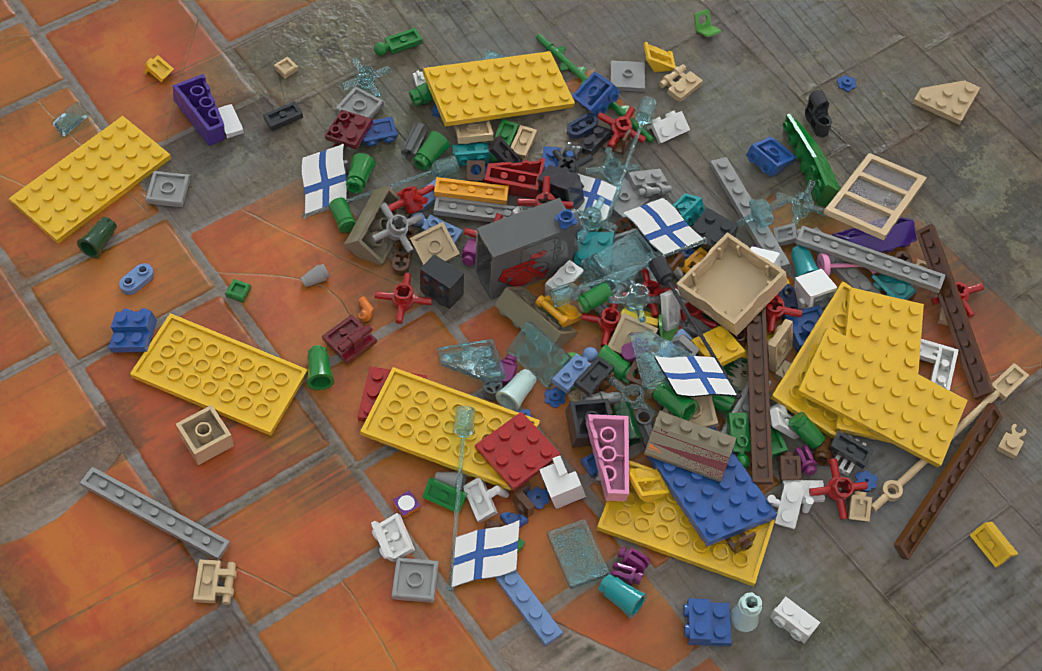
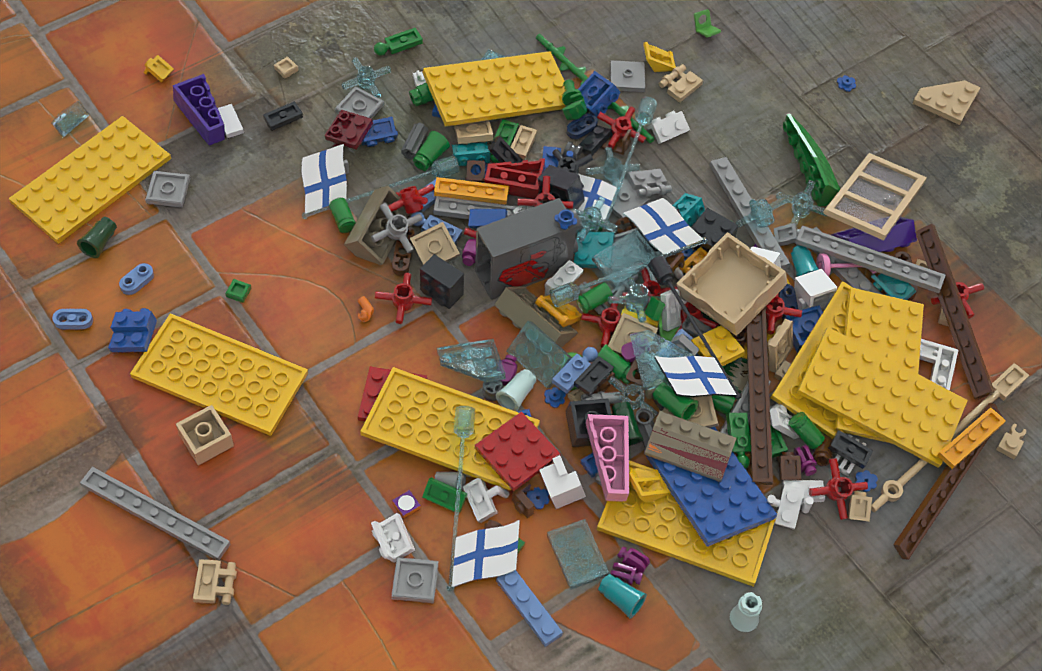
(73, 318): none -> medium blue plate
(315, 275): light grey cone -> none
(319, 369): green plant -> none
(349, 339): dark red plate -> none
(359, 173): green plant -> none
(482, 217): none -> blue tile
(509, 518): blue tile -> none
(574, 102): none -> green piece
(591, 272): clear light blue slope -> none
(654, 308): none -> green tile
(707, 622): blue plate -> none
(742, 544): reddish brown bracket -> none
(770, 156): blue plate -> none
(794, 620): white bracket -> none
(817, 113): black piece -> none
(971, 438): none -> light orange plate
(993, 543): yellow panel -> none

